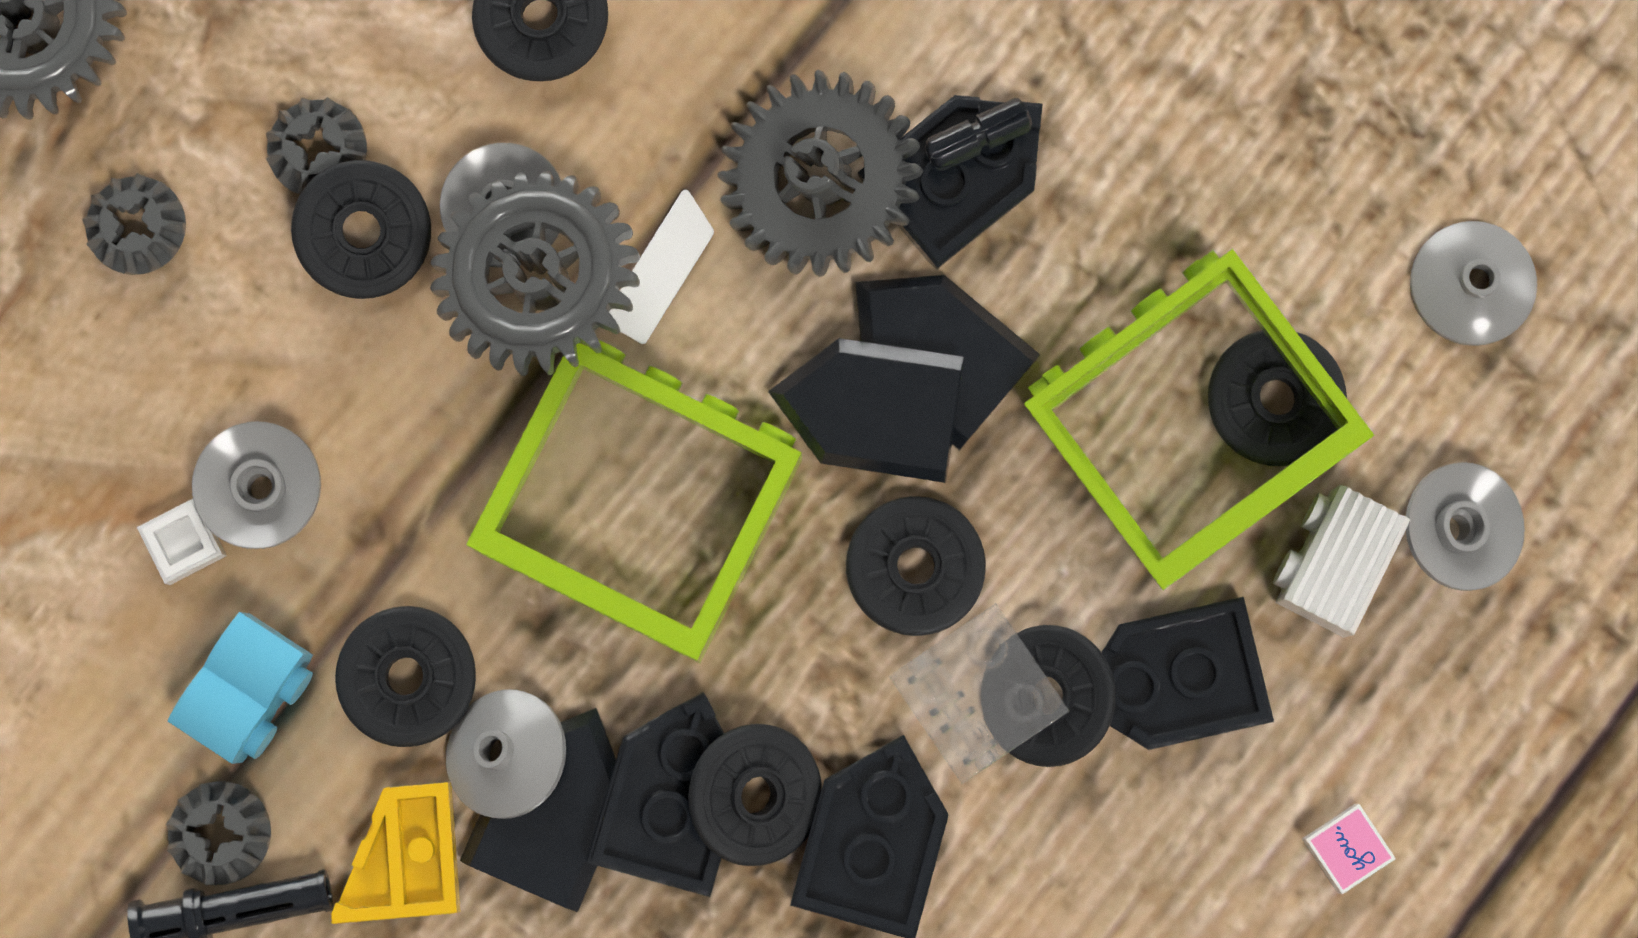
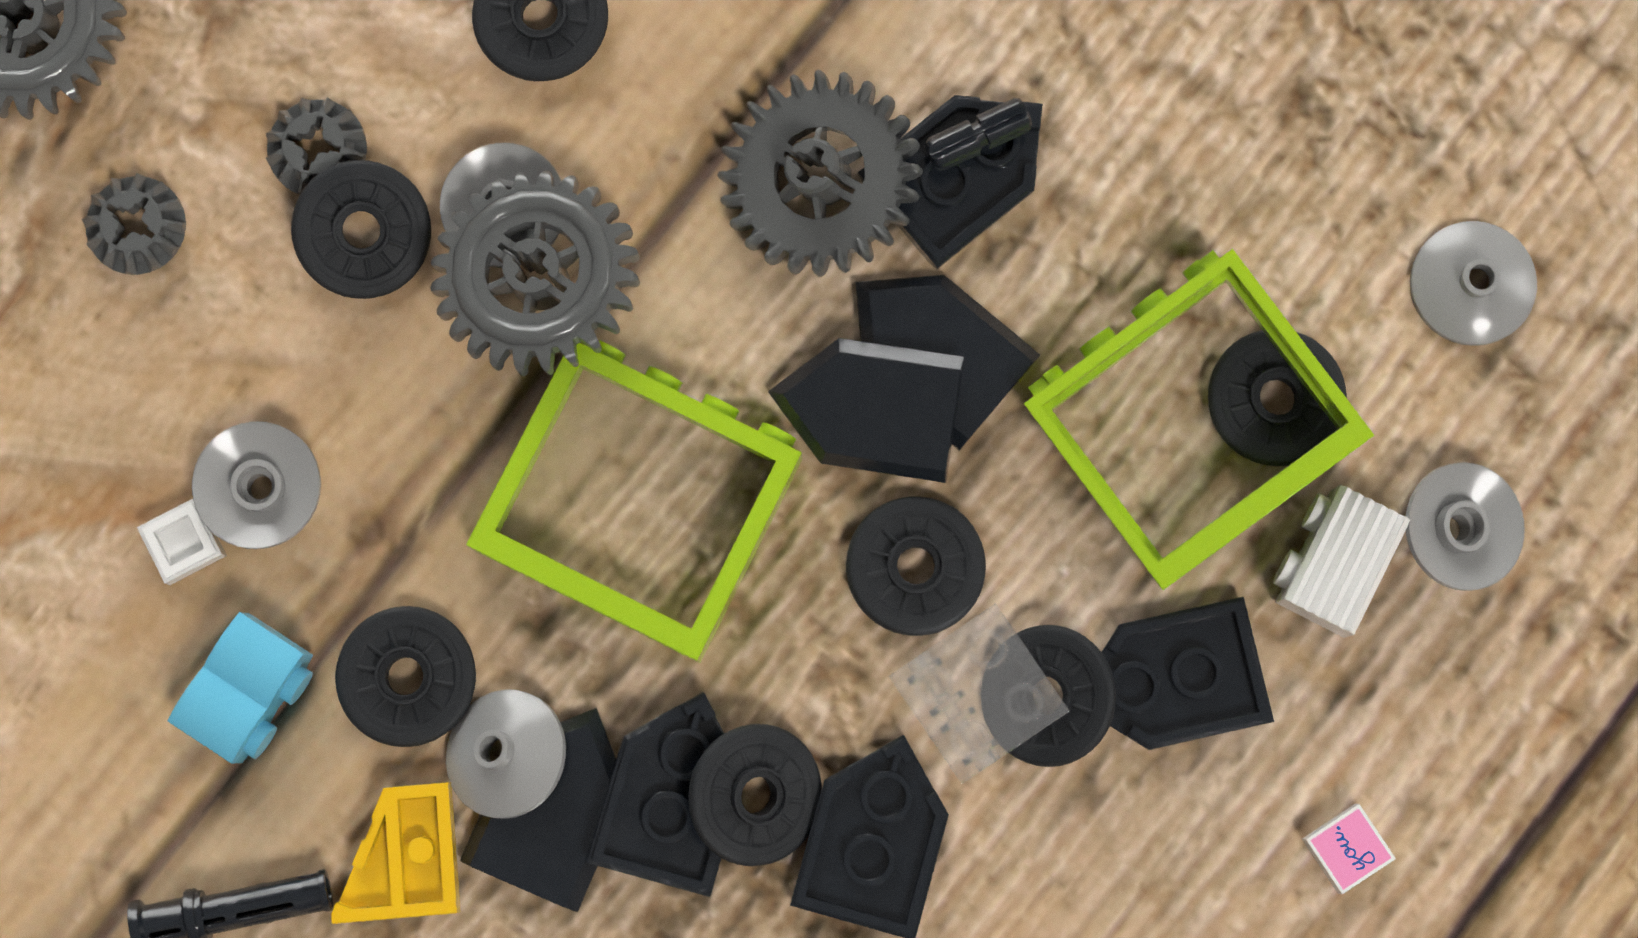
(233, 859): dark grey gear -> none
(664, 267): white sticker -> none

